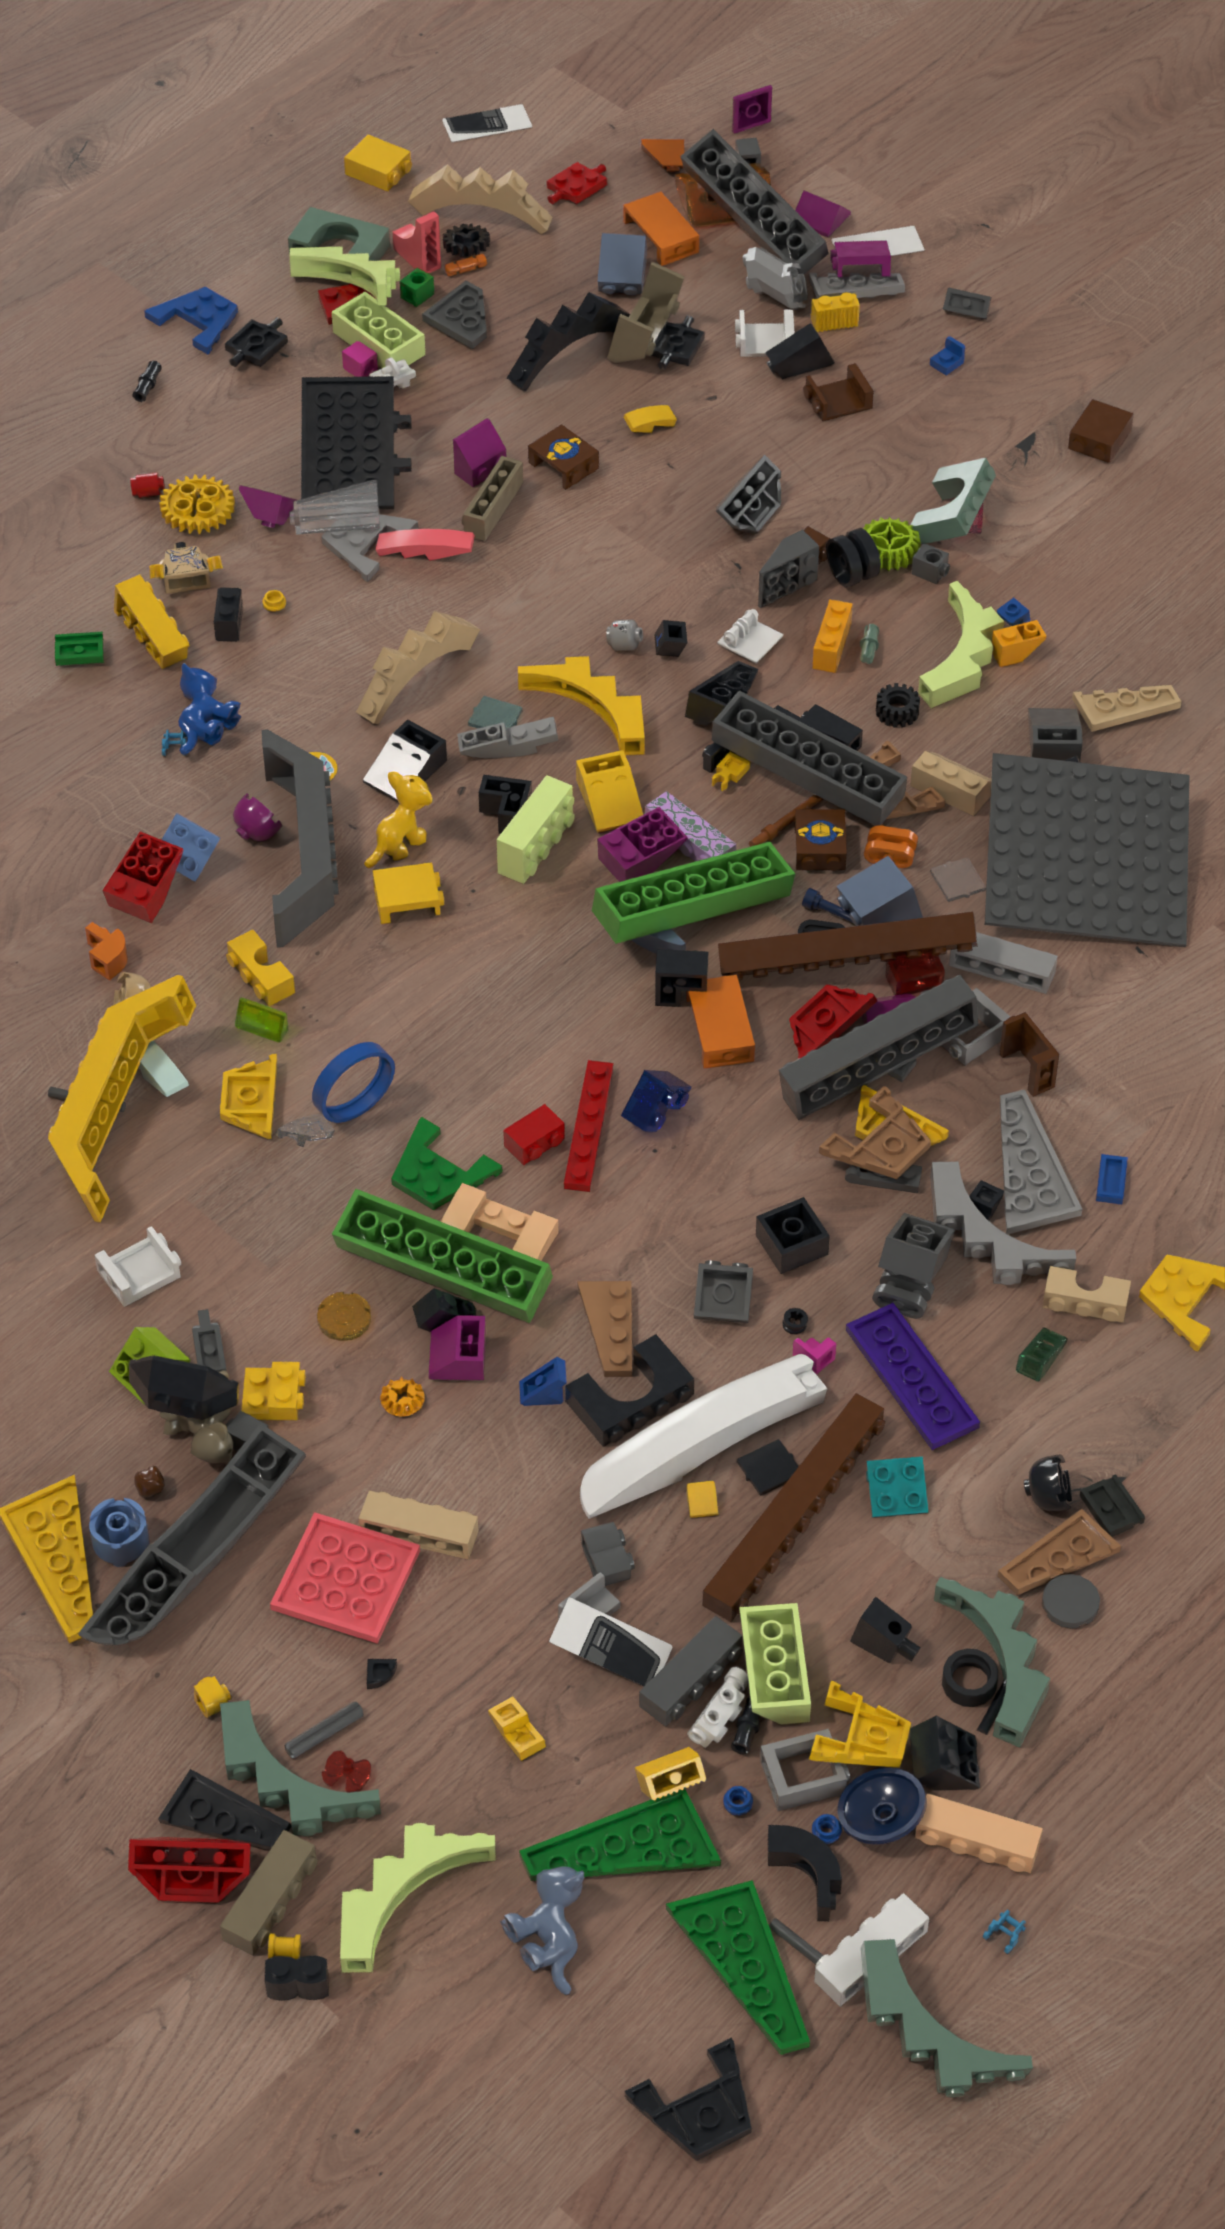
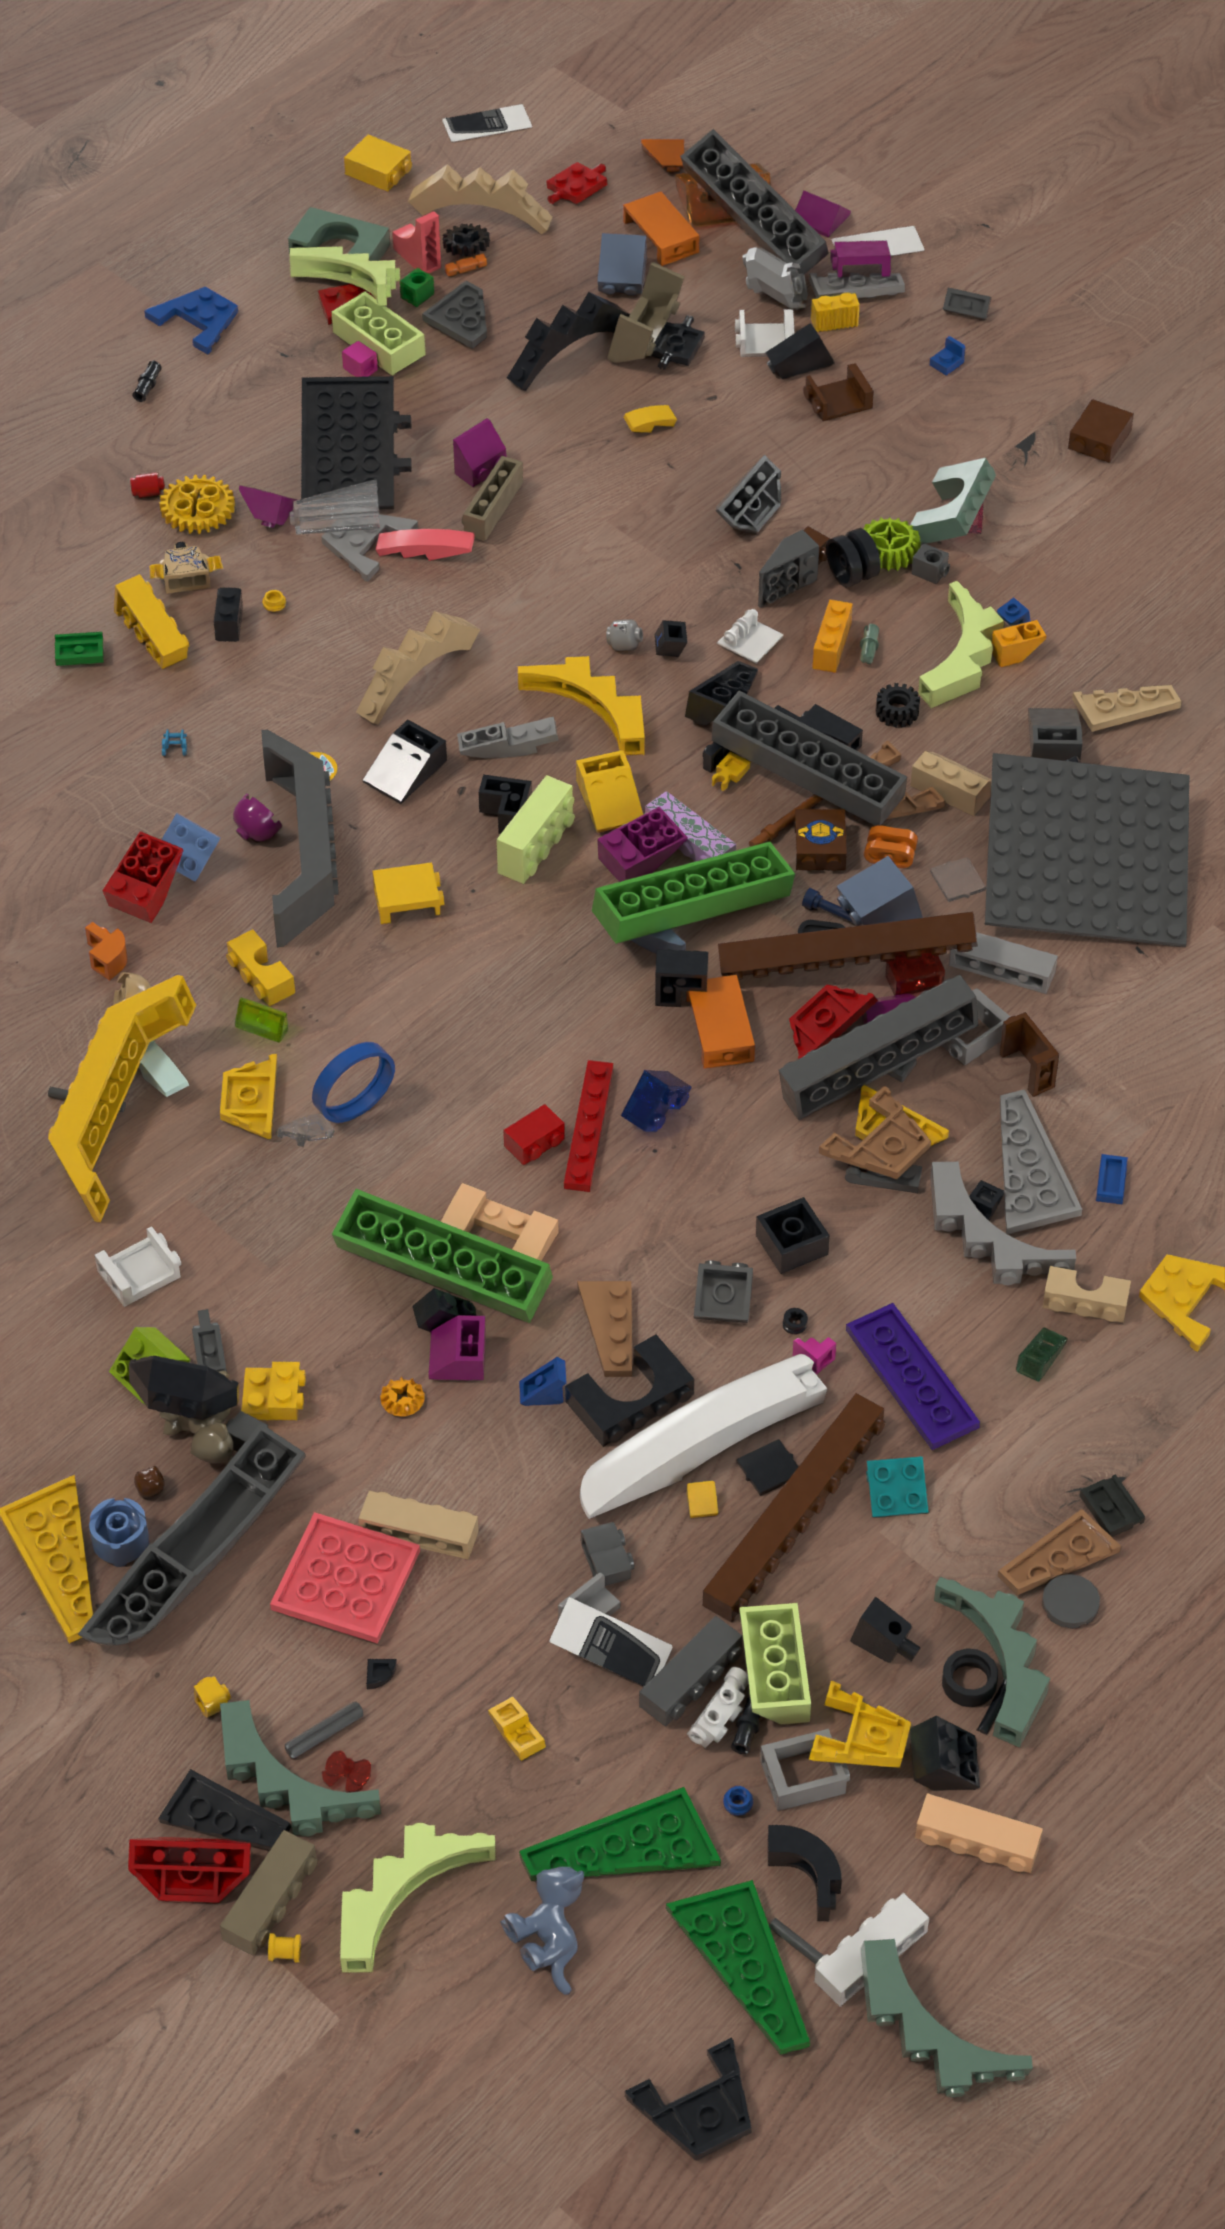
(205, 715): blue animal -> none
(256, 342): black plate -> none
(296, 1978): black brick -> none
(343, 1316): clear yellow tile -> none
(400, 370): white hips -> none
(412, 795): yellow animal -> none
(431, 1177): green wing -> none
(494, 711): clear light blue piece -> none
(566, 454): reddish brown panel -> none
(670, 1773): yellow brick -> none
(748, 150): dark grey brick -> none
(752, 109): magenta slope -> none
(827, 1821): blue plate -> none
(882, 1806): dark blue dish -> none
(907, 1295): dark grey brick -> none
(916, 1248): dark grey brick -> none
(996, 1925): dark azure piece -> none
(1049, 1484): black cylinder -> none

